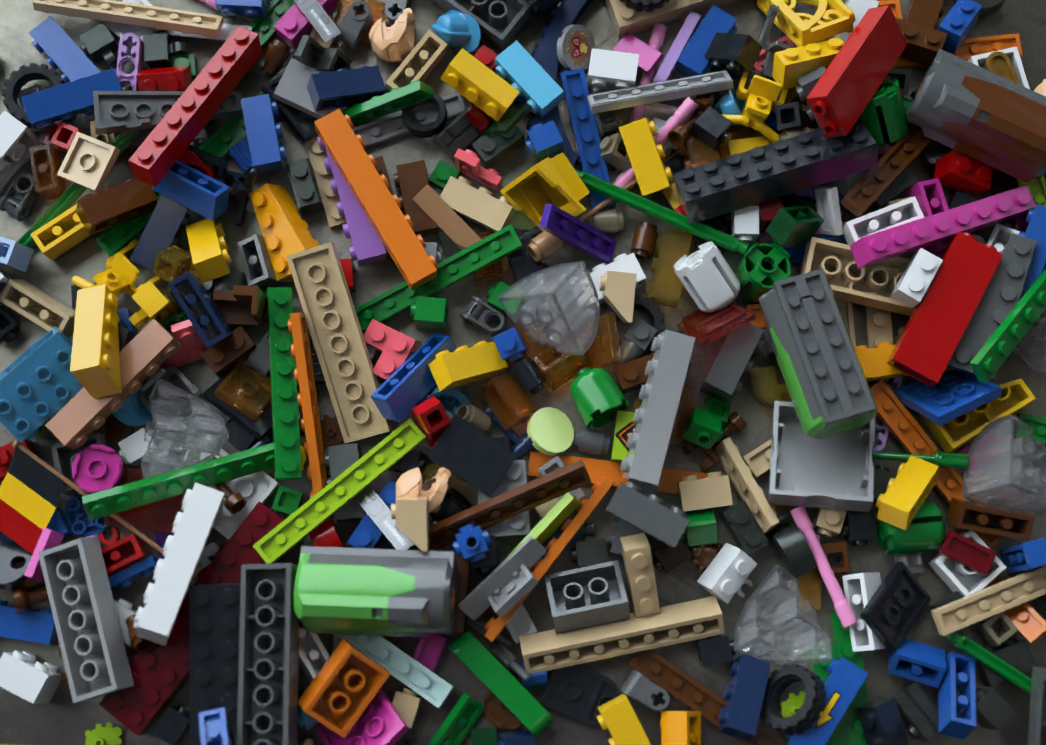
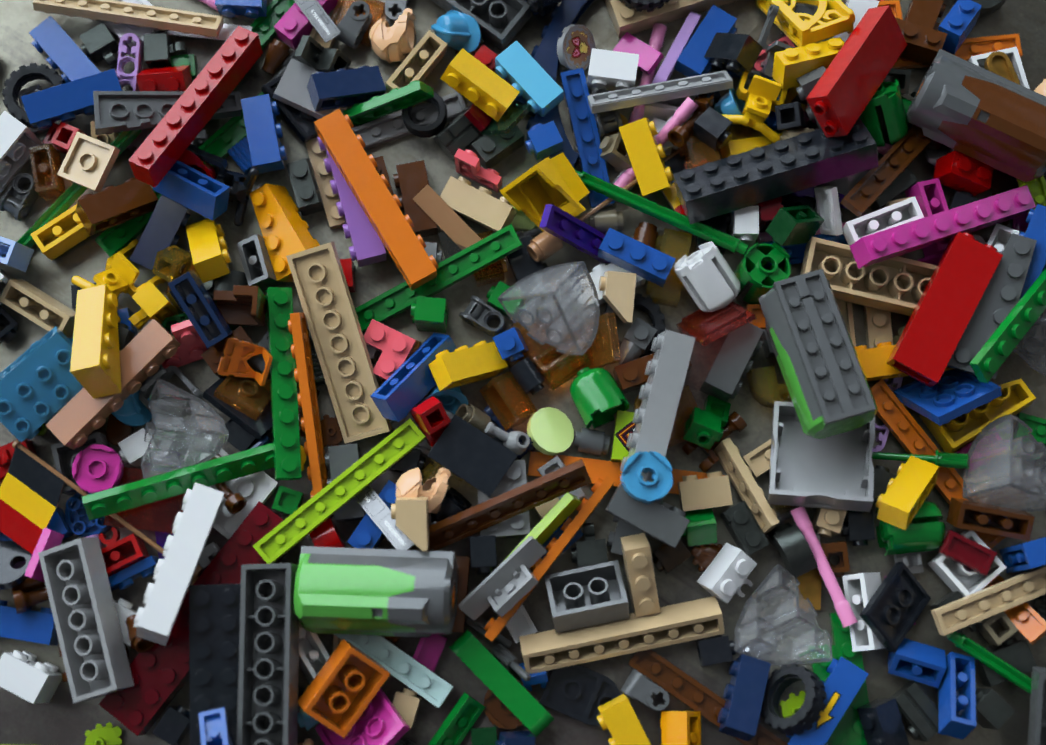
(235, 360): none -> orange piece
(442, 174): green plate -> none
(472, 553): blue brick -> none
(510, 439): none -> light grey bar
(636, 257): none -> blue brick
(647, 491): none -> dark azure plate
(916, 278): white piece -> none

